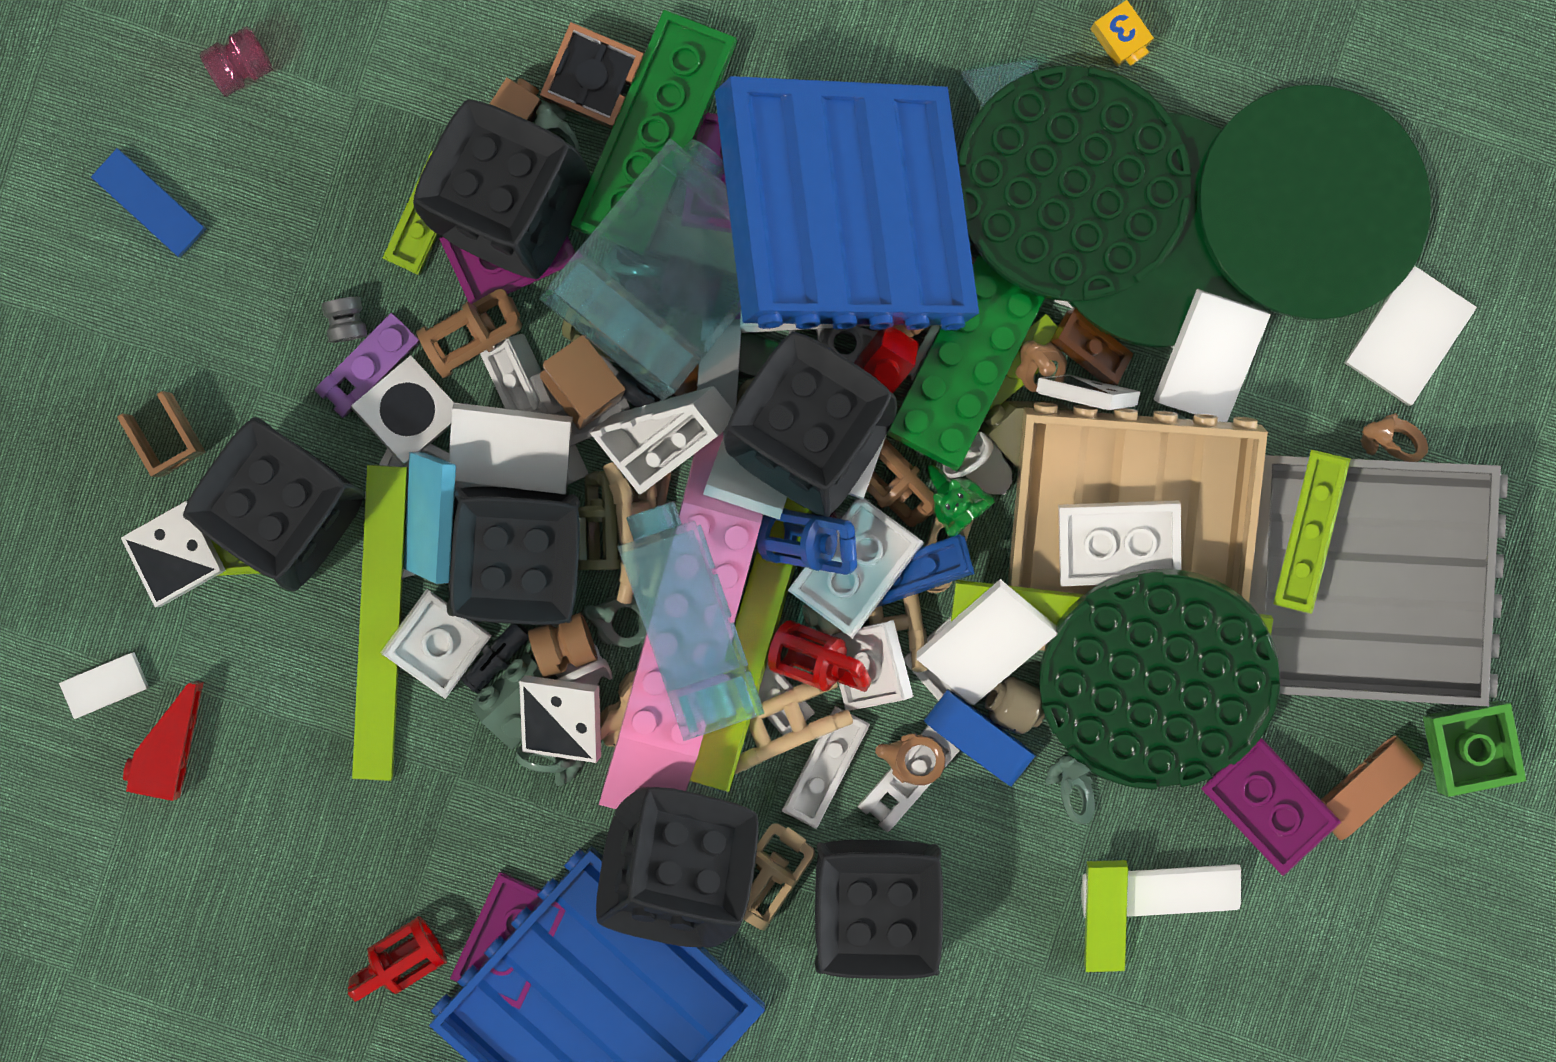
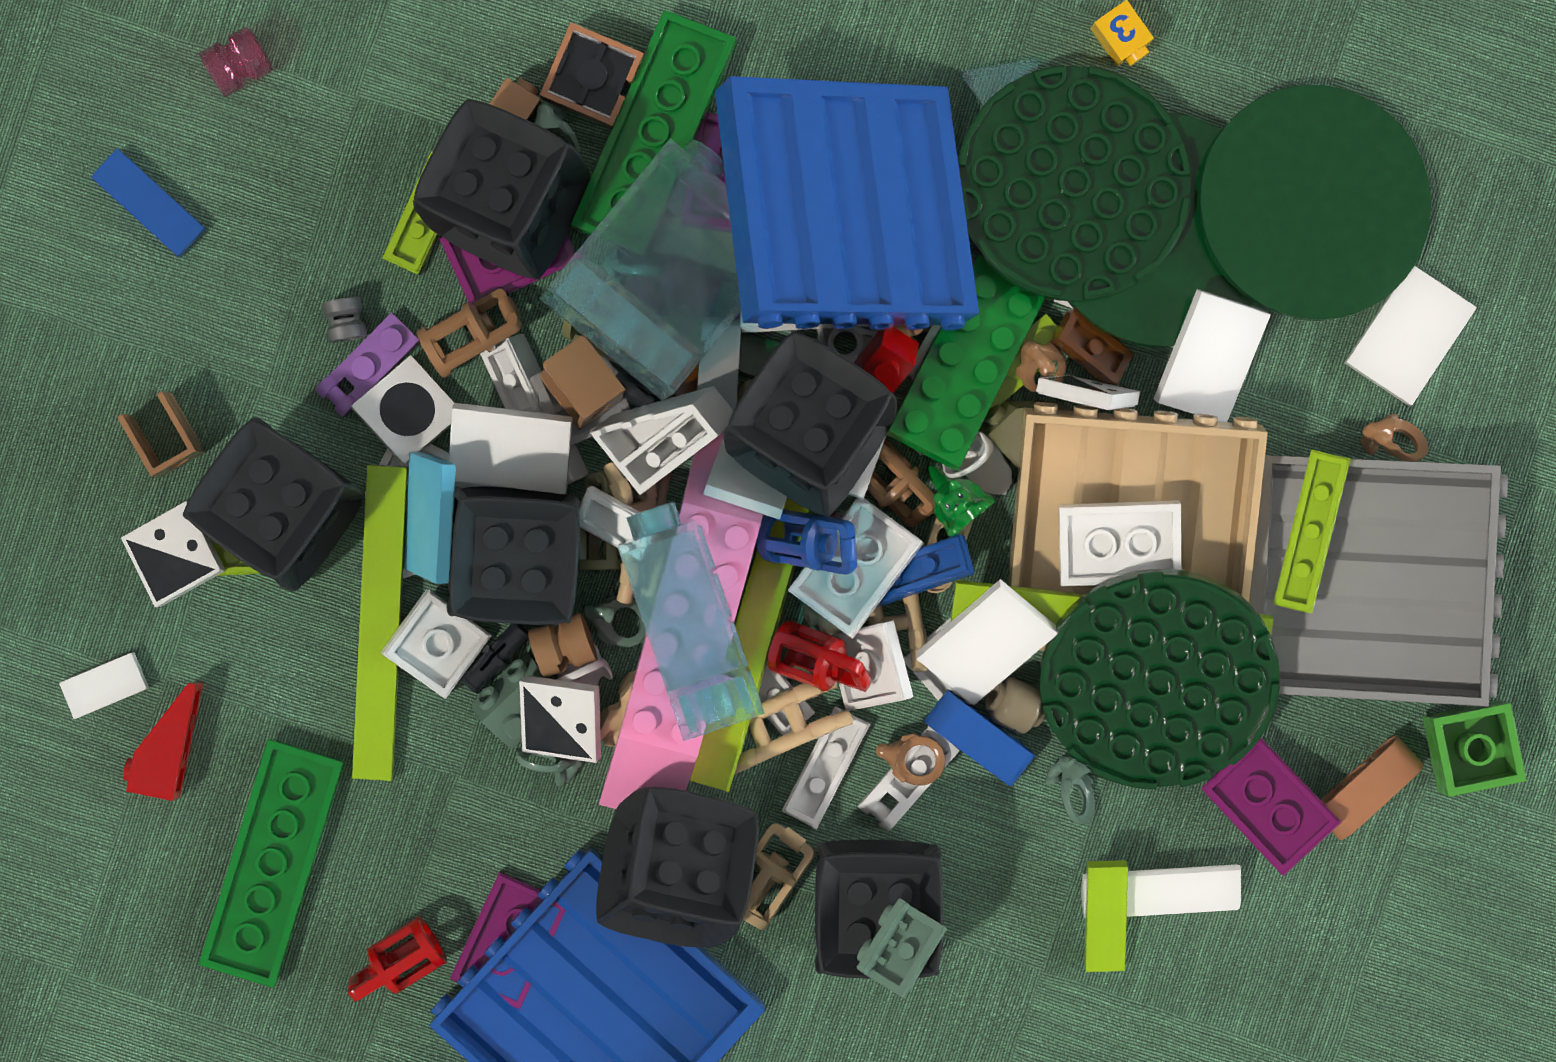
(271, 863): none -> green plate
(605, 516): none -> white tile
(900, 947): none -> sand green bracket

